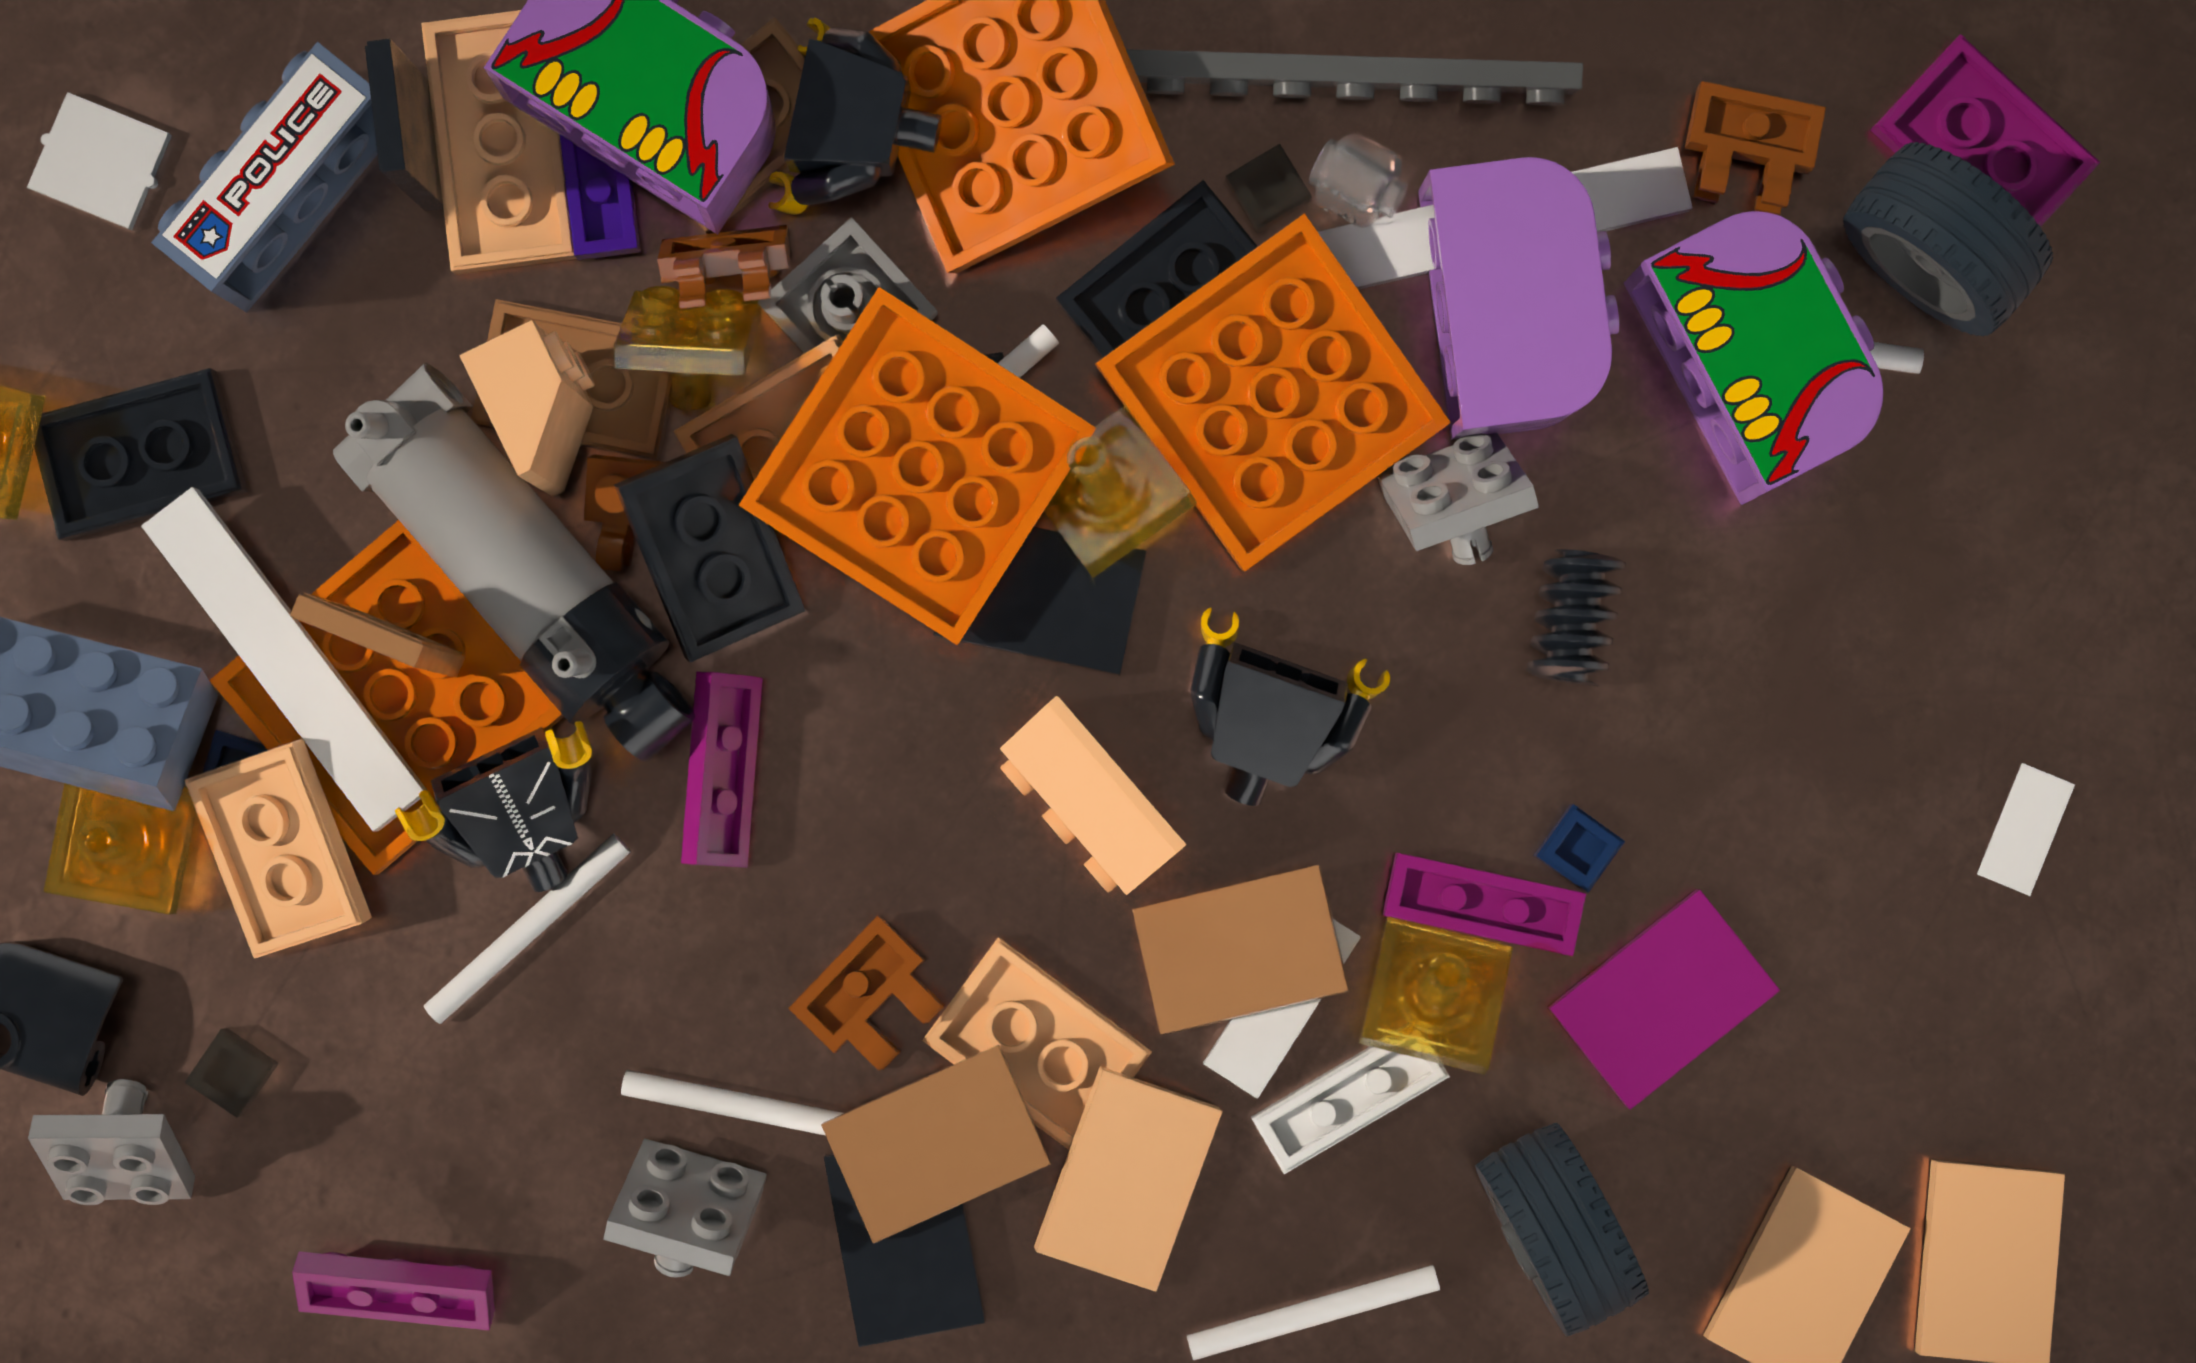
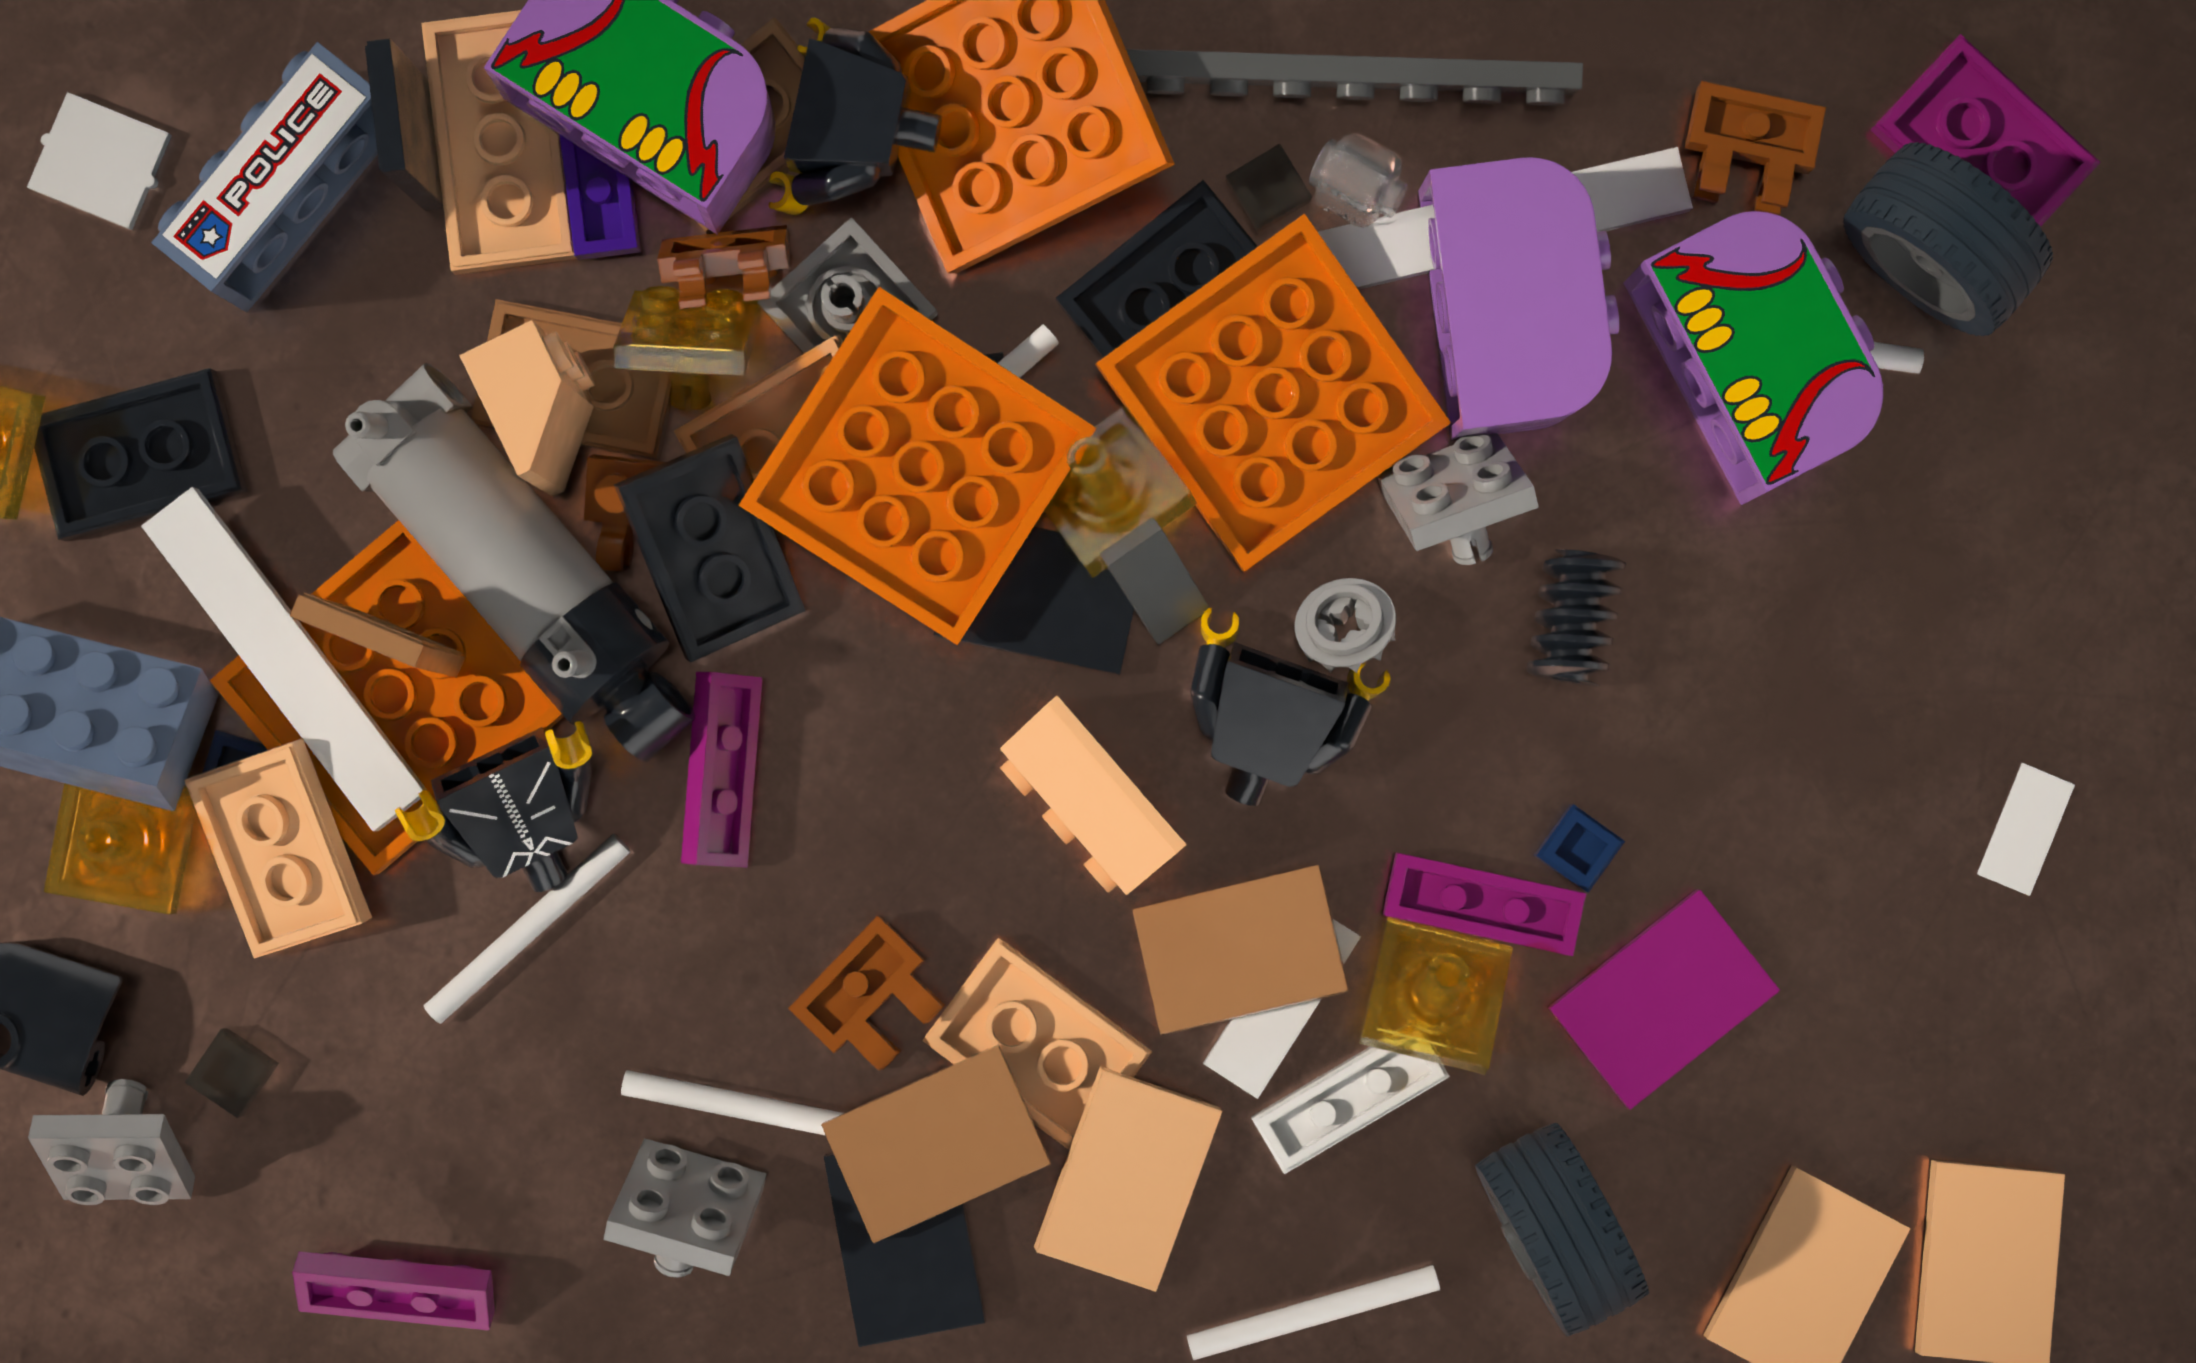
(1155, 580): none -> dark grey tile
(1333, 605): none -> light grey gear

